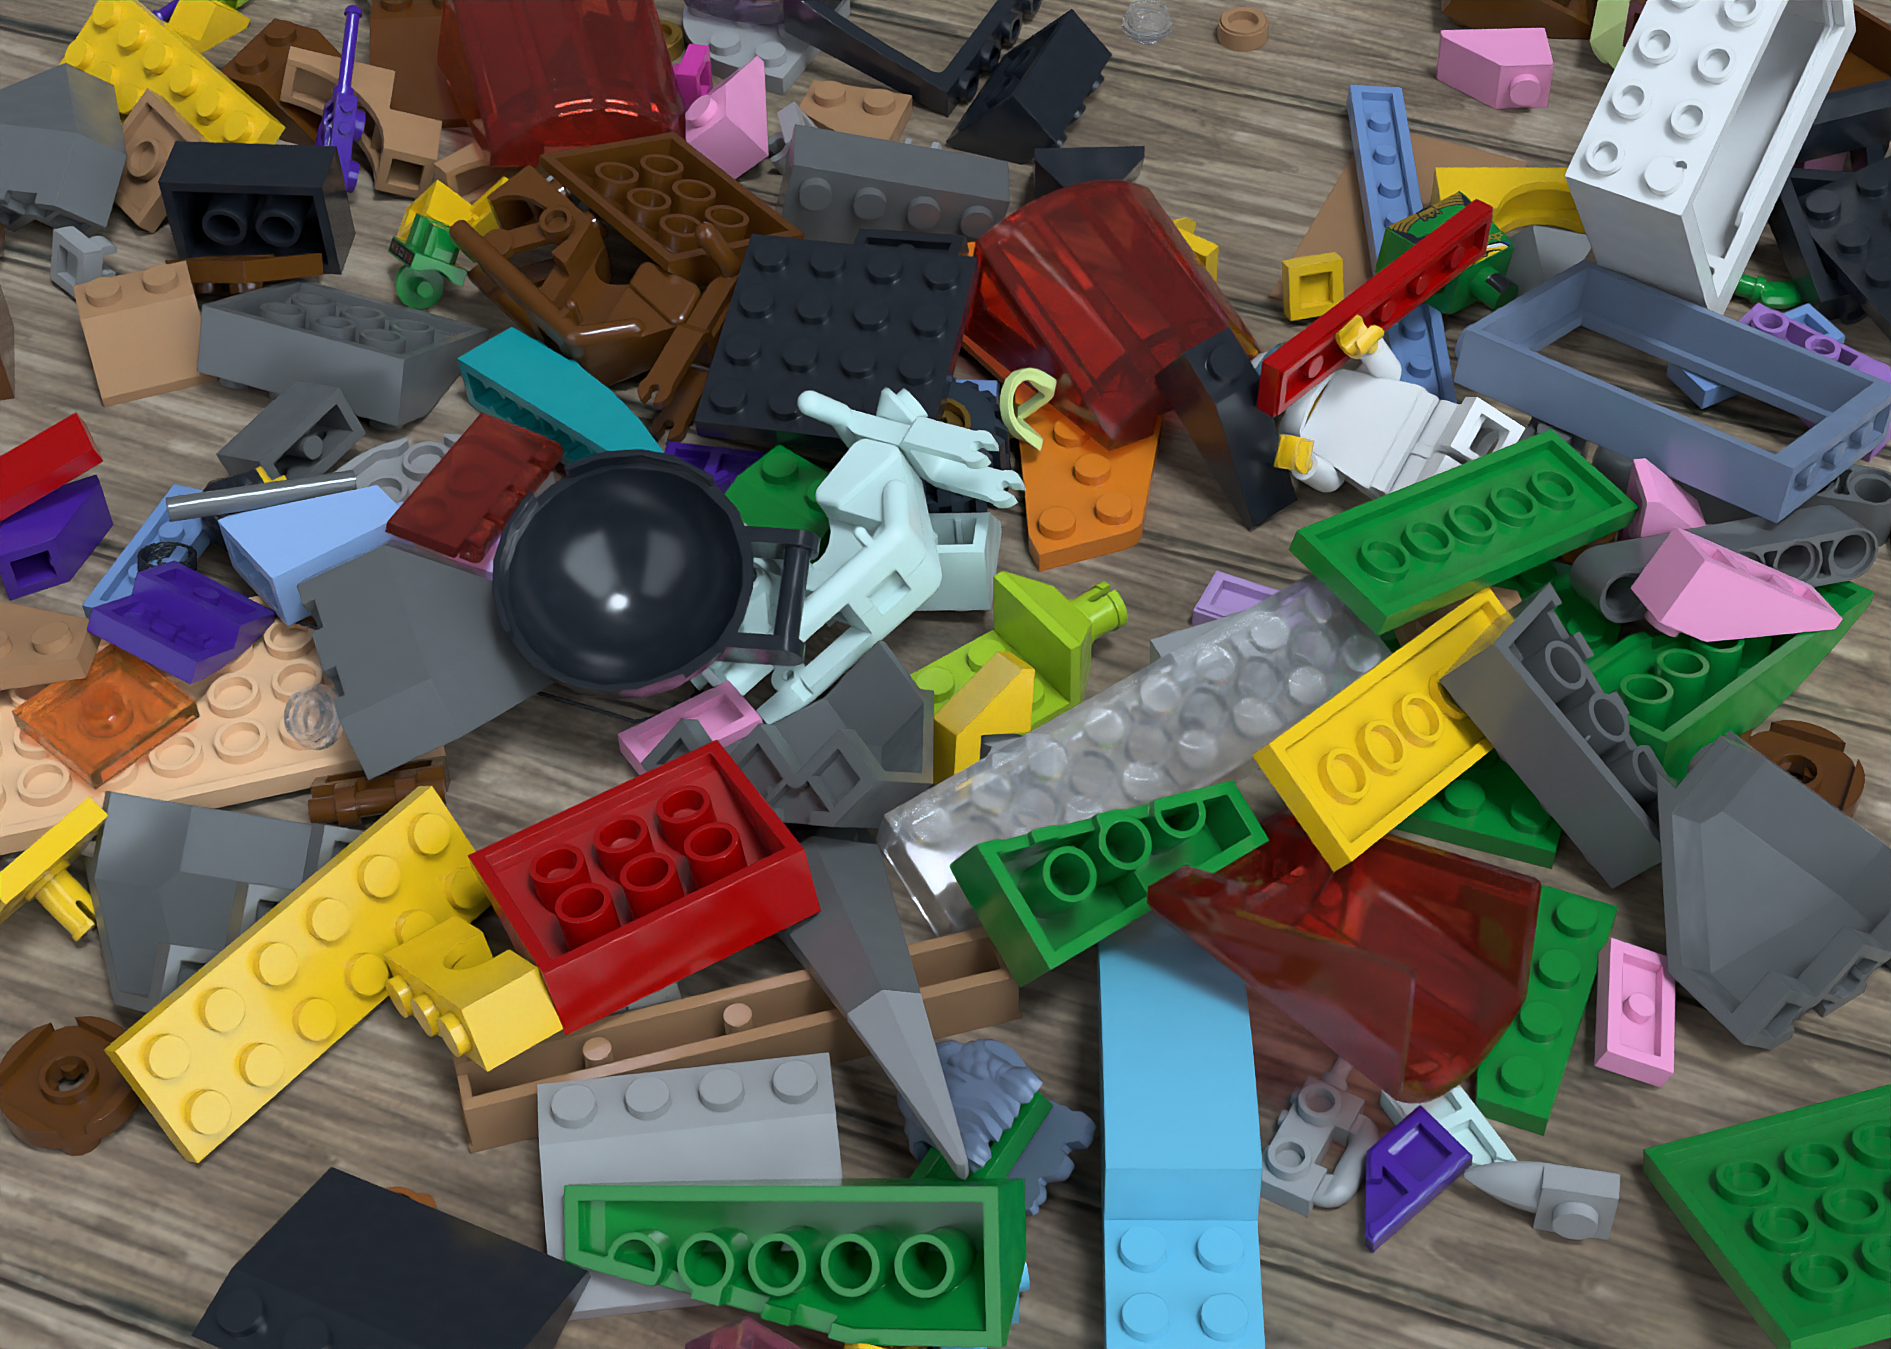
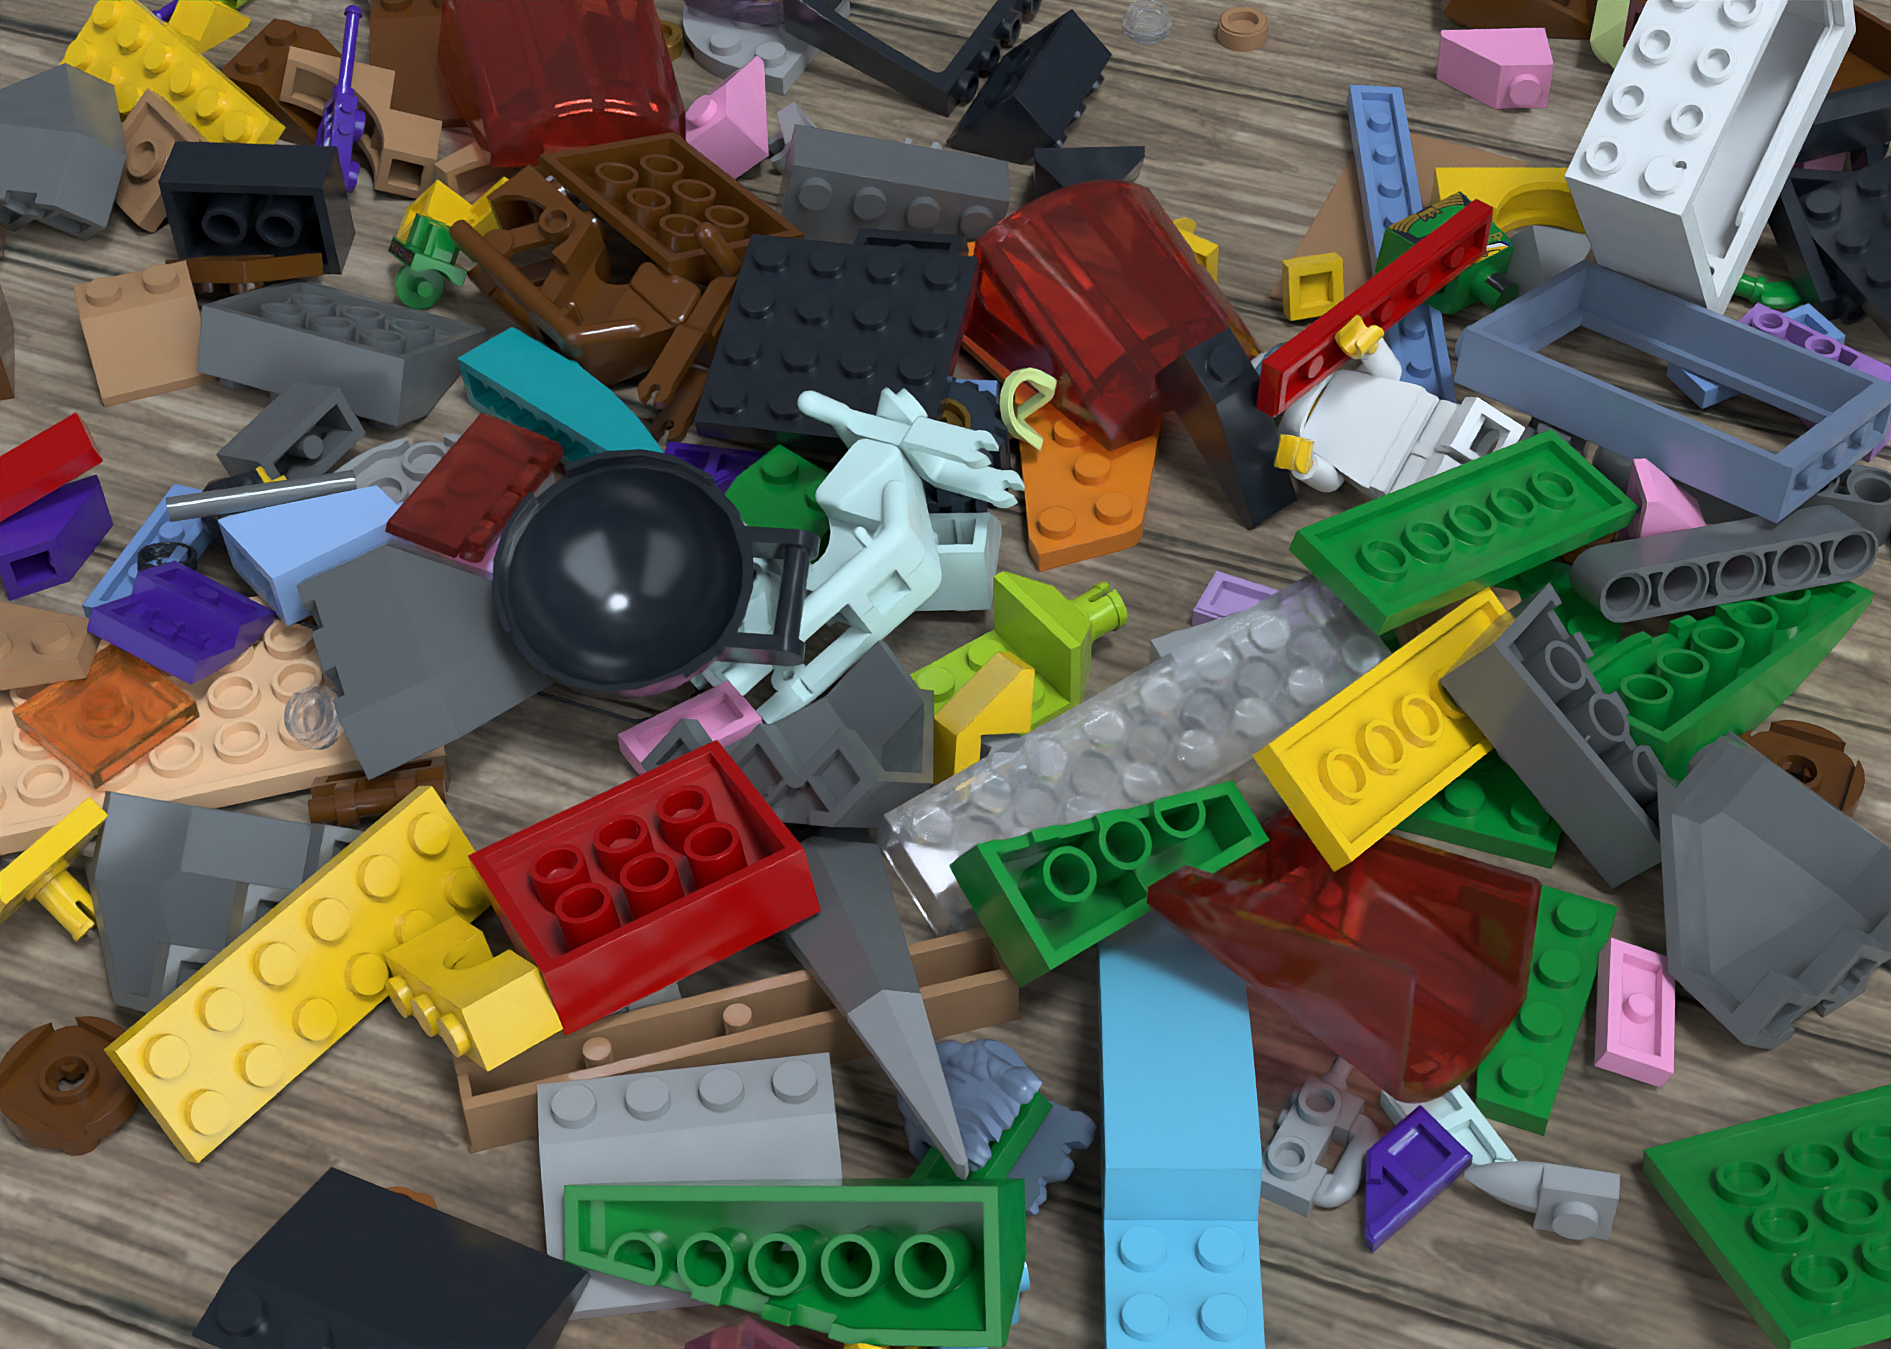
(78, 258): light grey tile -> none
(694, 74): dark pink plate -> none
(857, 109): medium nougat wing -> none
(1724, 595): bright pink slope -> none

